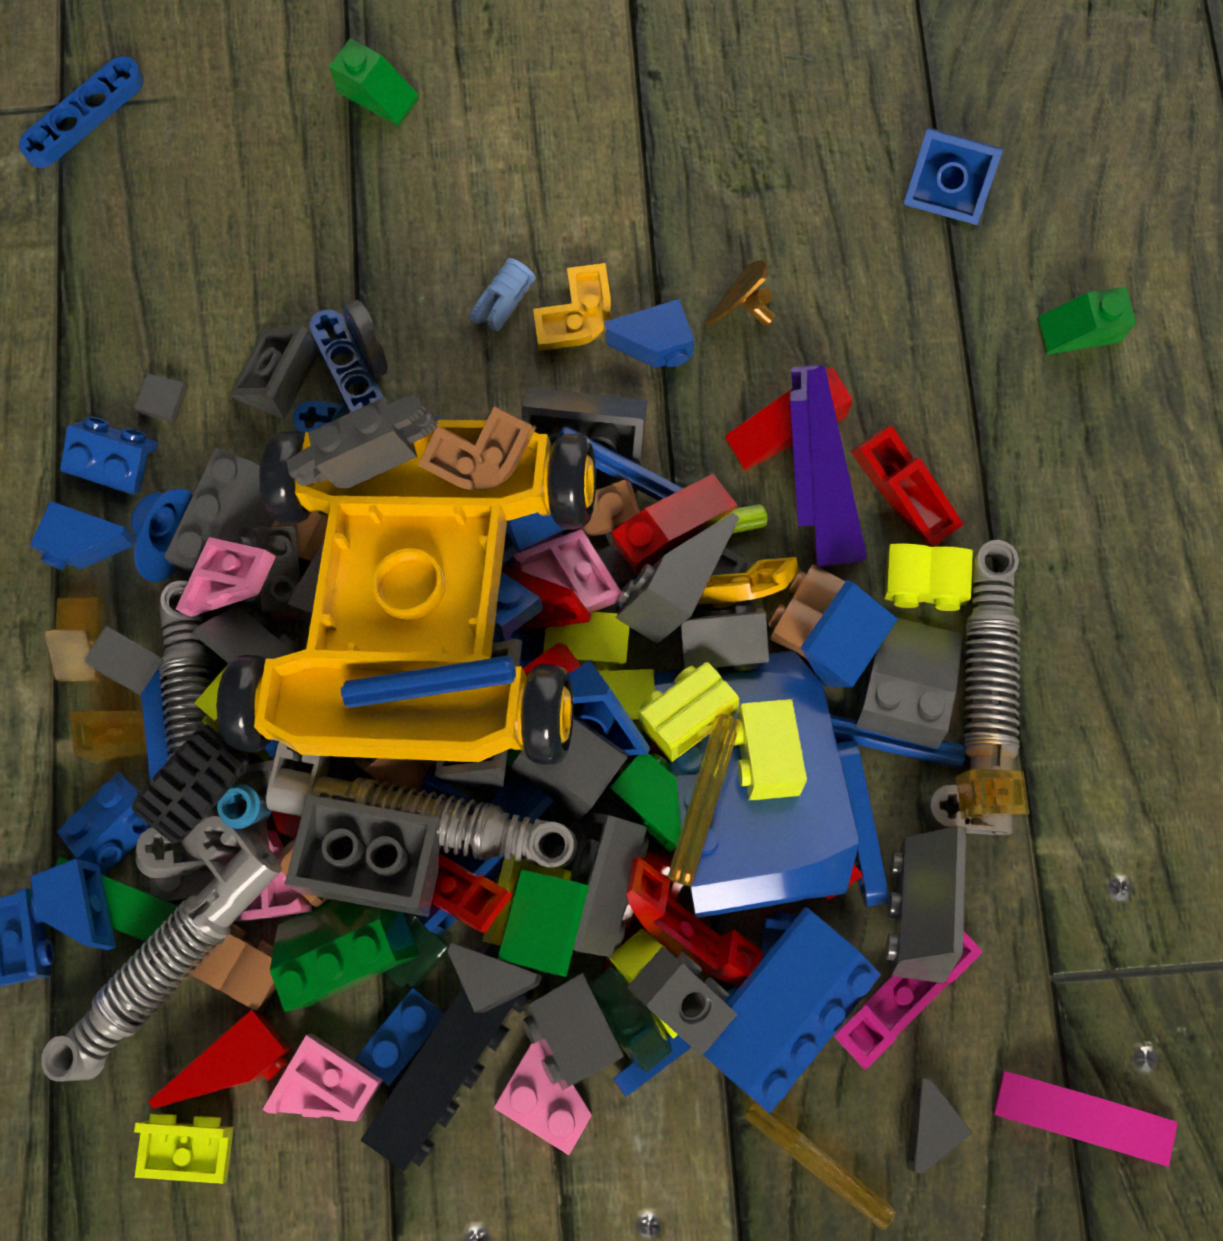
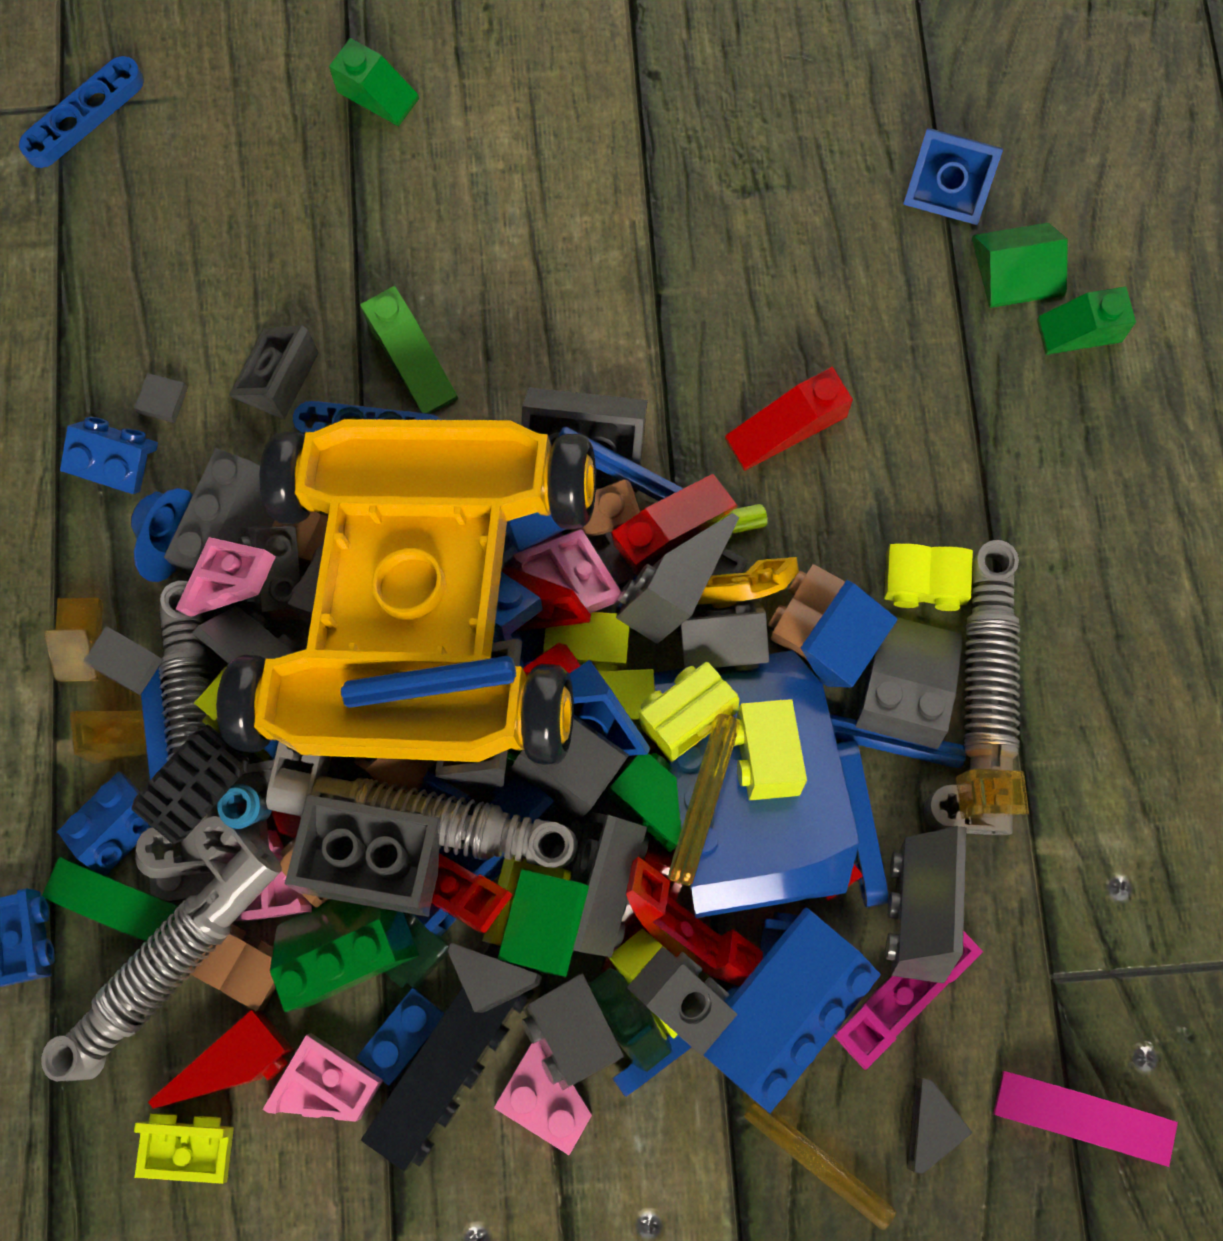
(74, 902): blue slope -> none
(77, 538): blue slope -> none
(347, 374): blue beam -> none
(362, 330): dark grey tile -> none
(363, 443): dark grey hinge -> none
(408, 350): none -> bright green slope
(479, 464): medium nougat plate -> none
(503, 294): light blue hinge -> none
(583, 318): yellow plate -> none
(653, 335): blue slope -> none
(741, 293): pearl gold shield -> none
(821, 470): dark purple wedge -> none
(907, 486): red slope -> none
(1022, 264): none -> green slope

